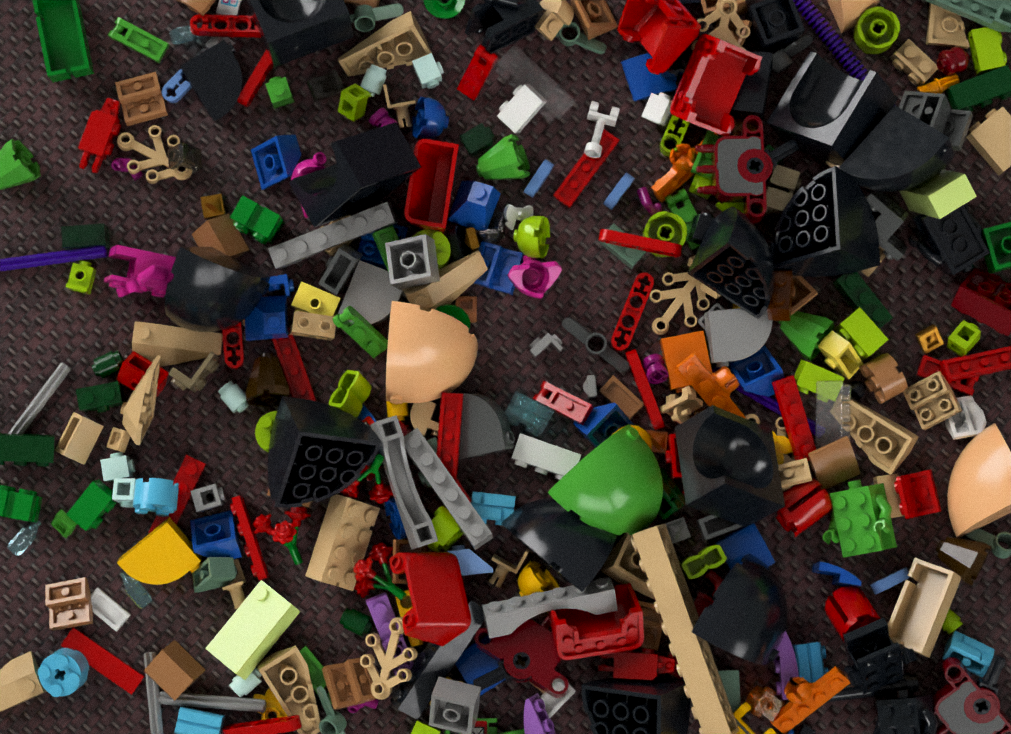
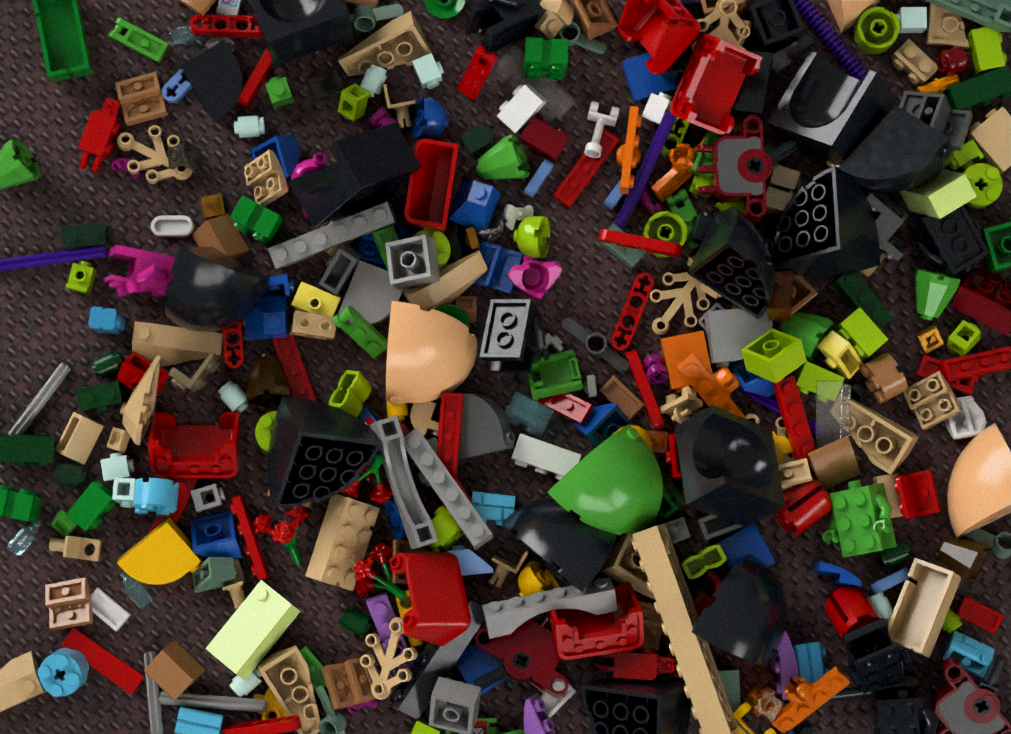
(70, 475): none -> clear green brick
(75, 547): none -> tan bracket
(106, 320): none -> dark azure brick
(172, 226): none -> white tile
(194, 449): none -> red windscreen
(249, 126): none -> light aqua brick
(266, 177): none -> tan slope
(512, 336): none -> black torso
(544, 139): none -> dark red brick
(545, 58): none -> green brick
(557, 374): none -> bright green container
(629, 154): none -> orange plate
(645, 170): none -> dark purple axle
(774, 355): none -> lime brick
(881, 605): none -> light aqua brick
(895, 555): none -> dark green brick
(912, 19): none -> light aqua brick
(933, 292): none -> bright green cone
(966, 156): none -> lime brick
(979, 615): none -> red tile
(988, 179): none -> lime brick

